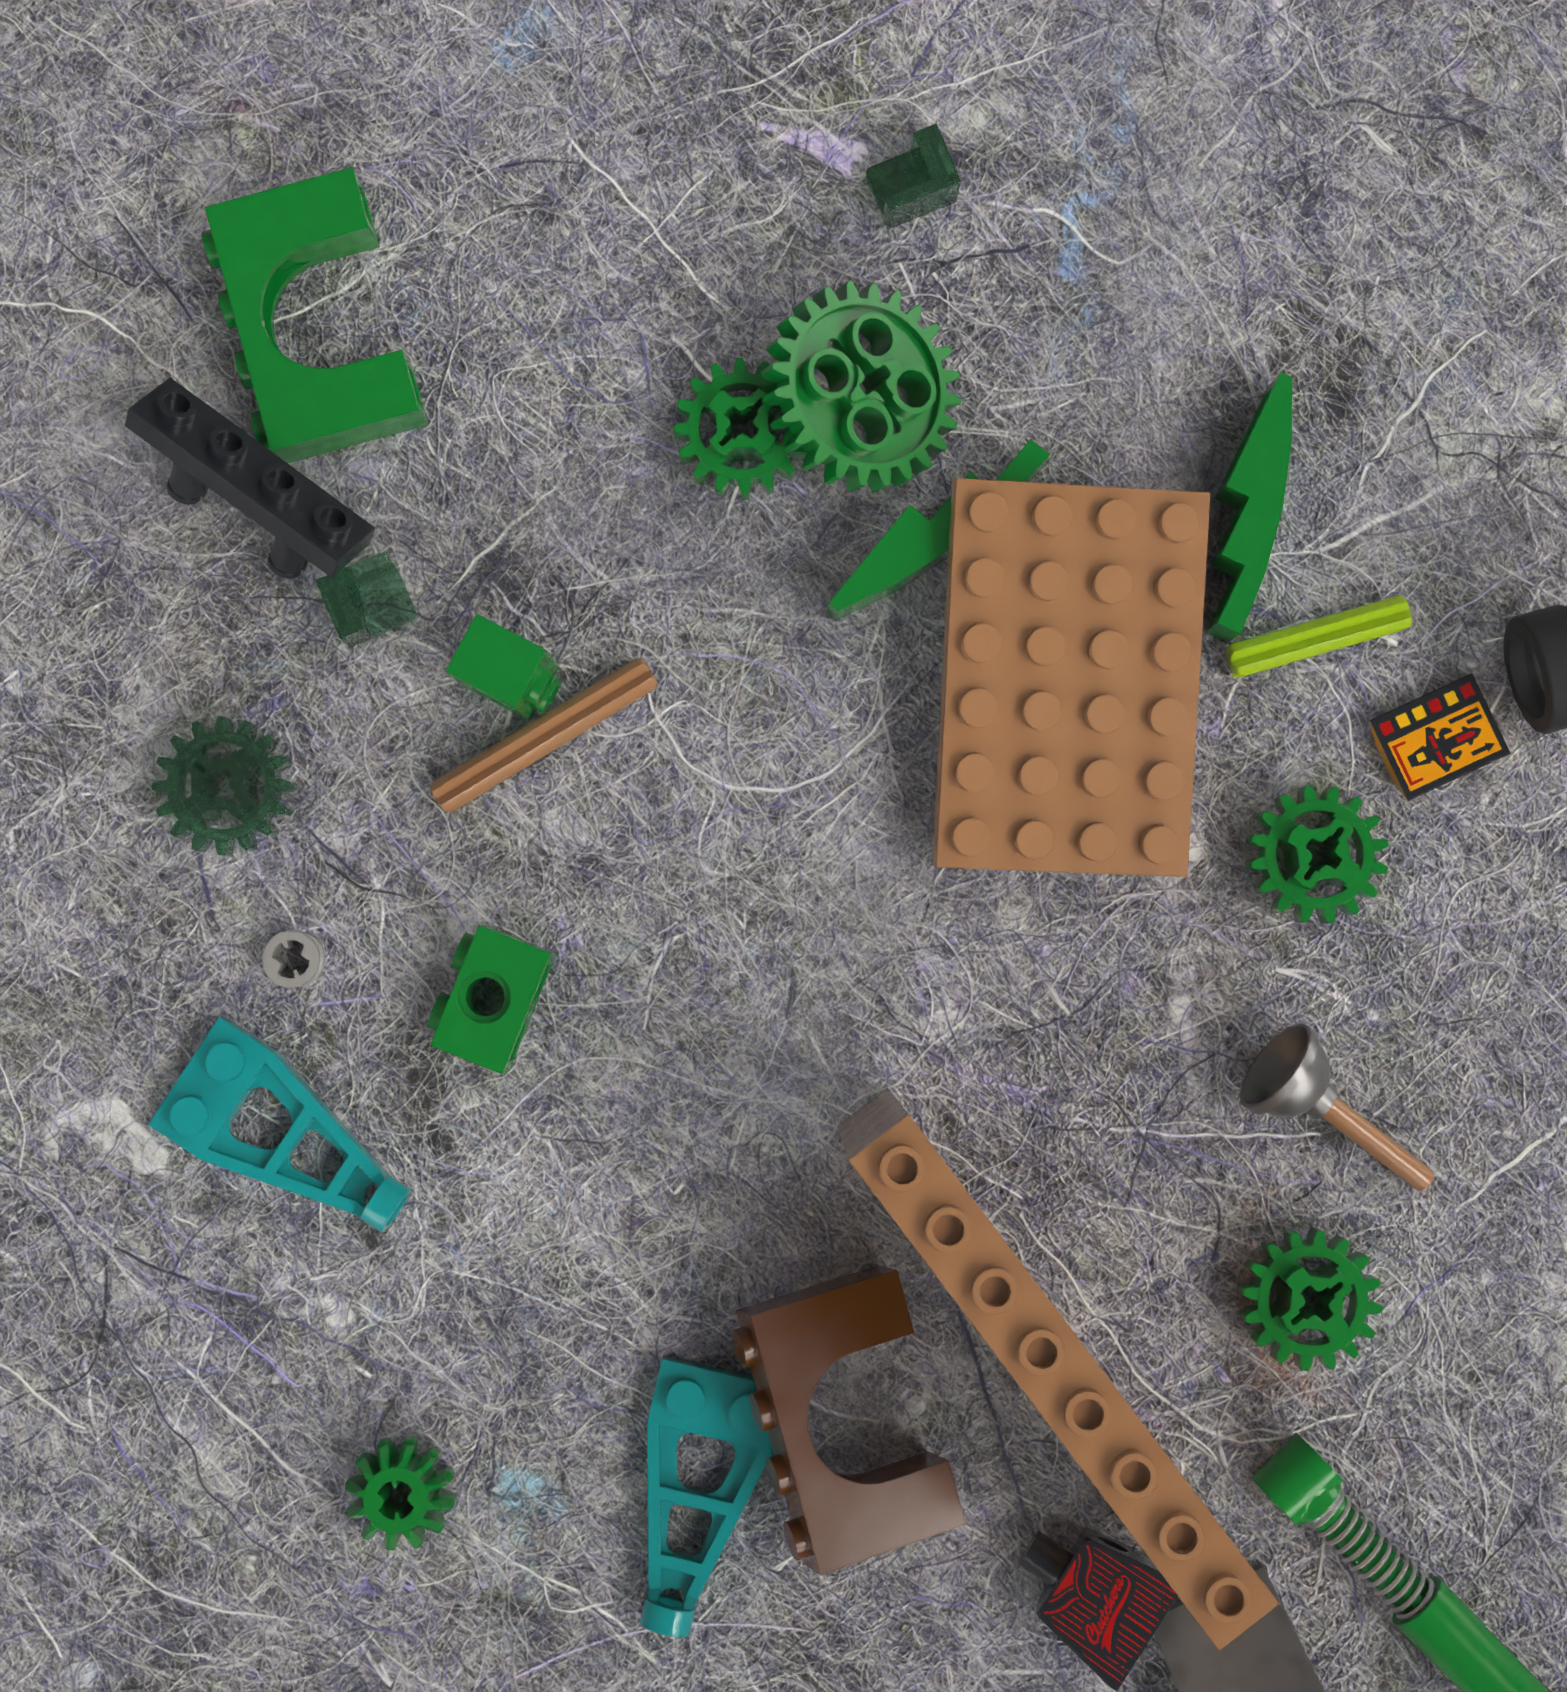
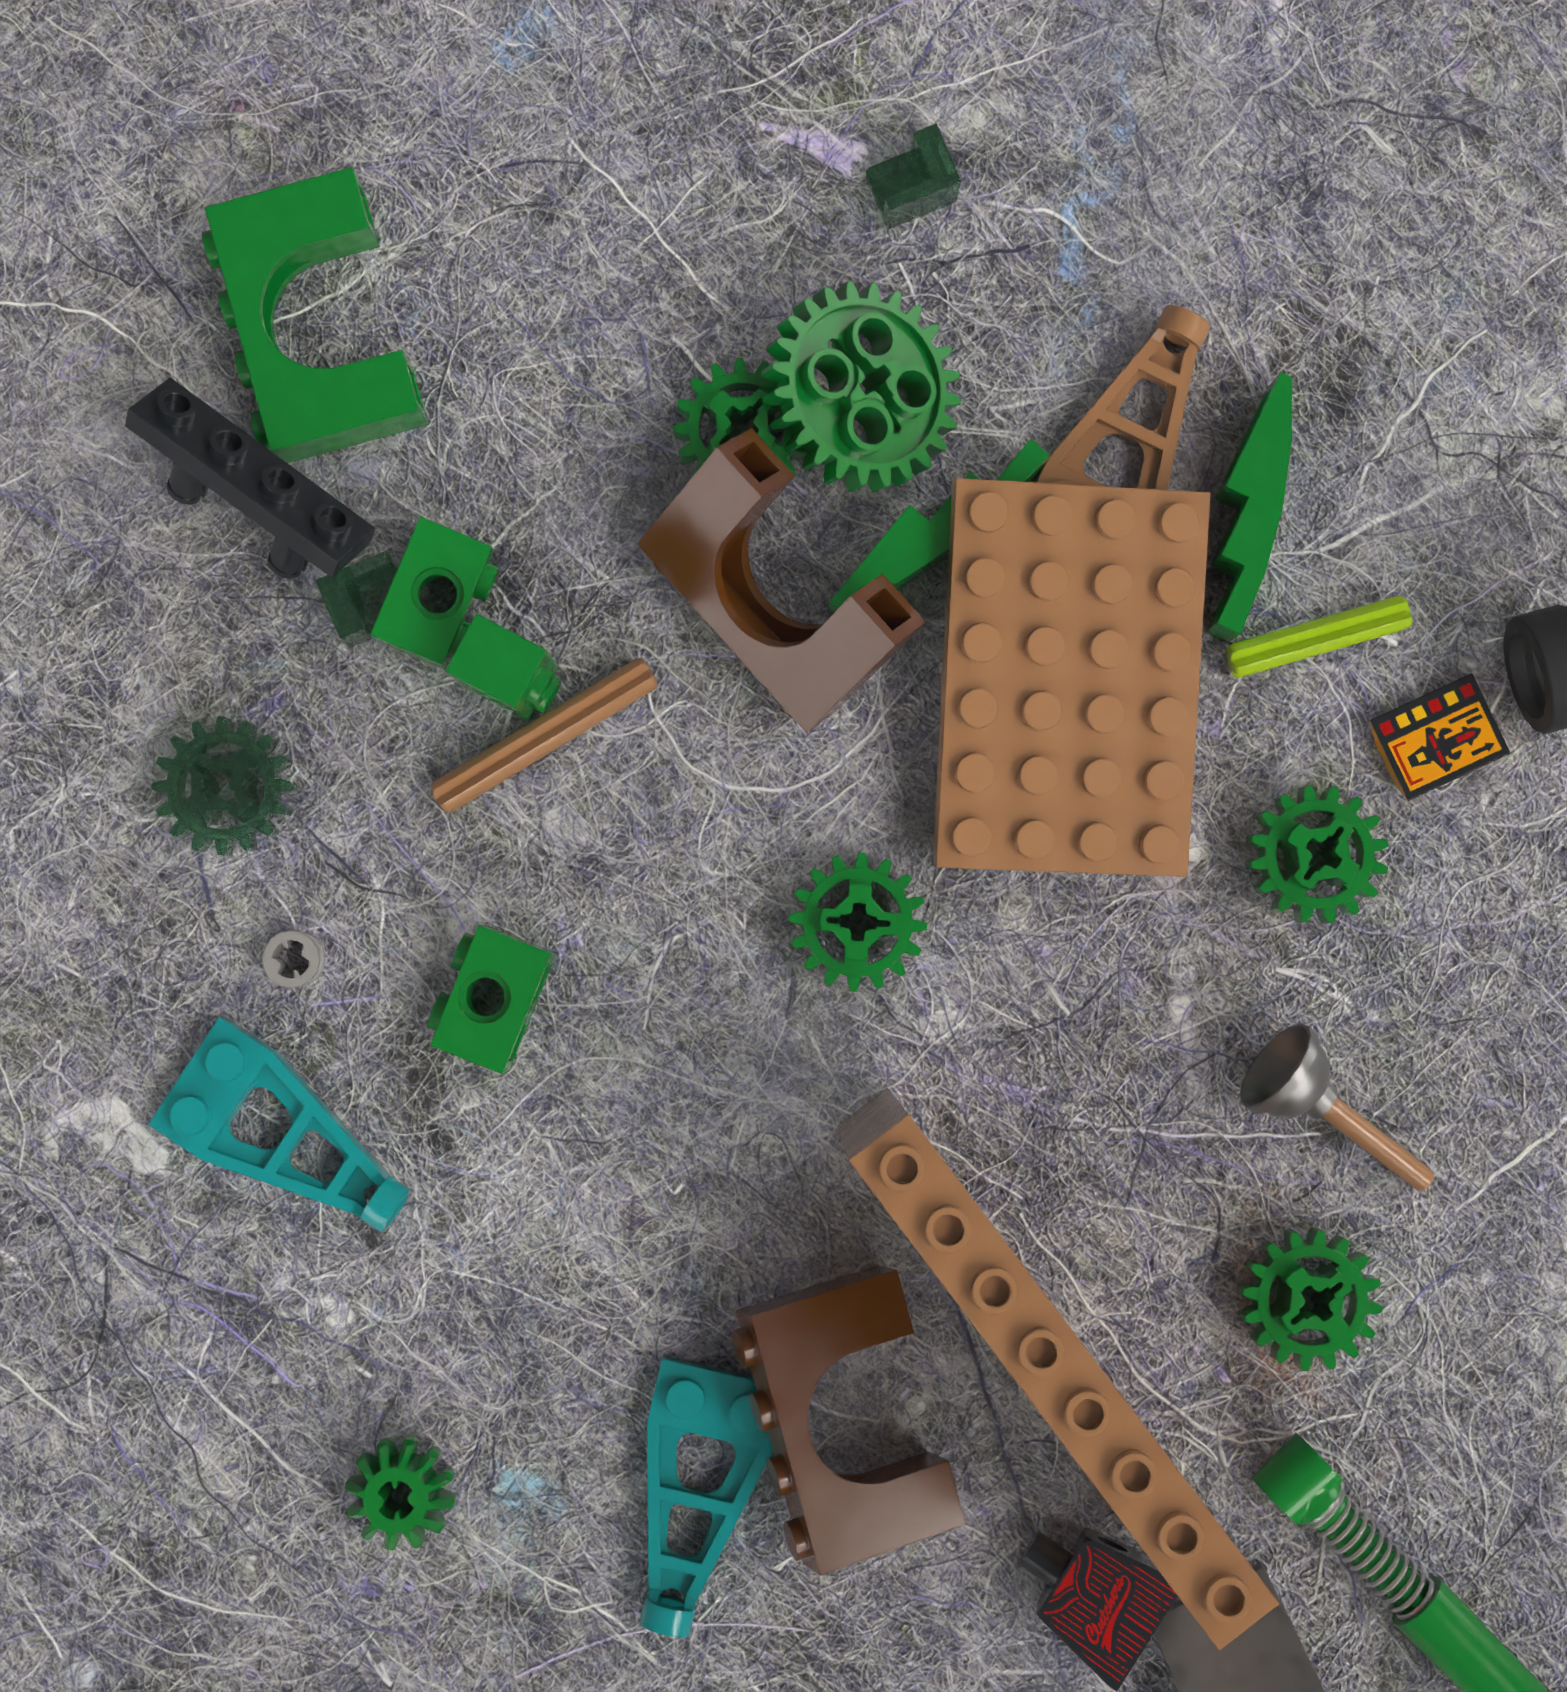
(432, 556): none -> green brick
(704, 554): none -> reddish brown arch
(858, 892): none -> green gear
(1158, 365): none -> medium nougat plate

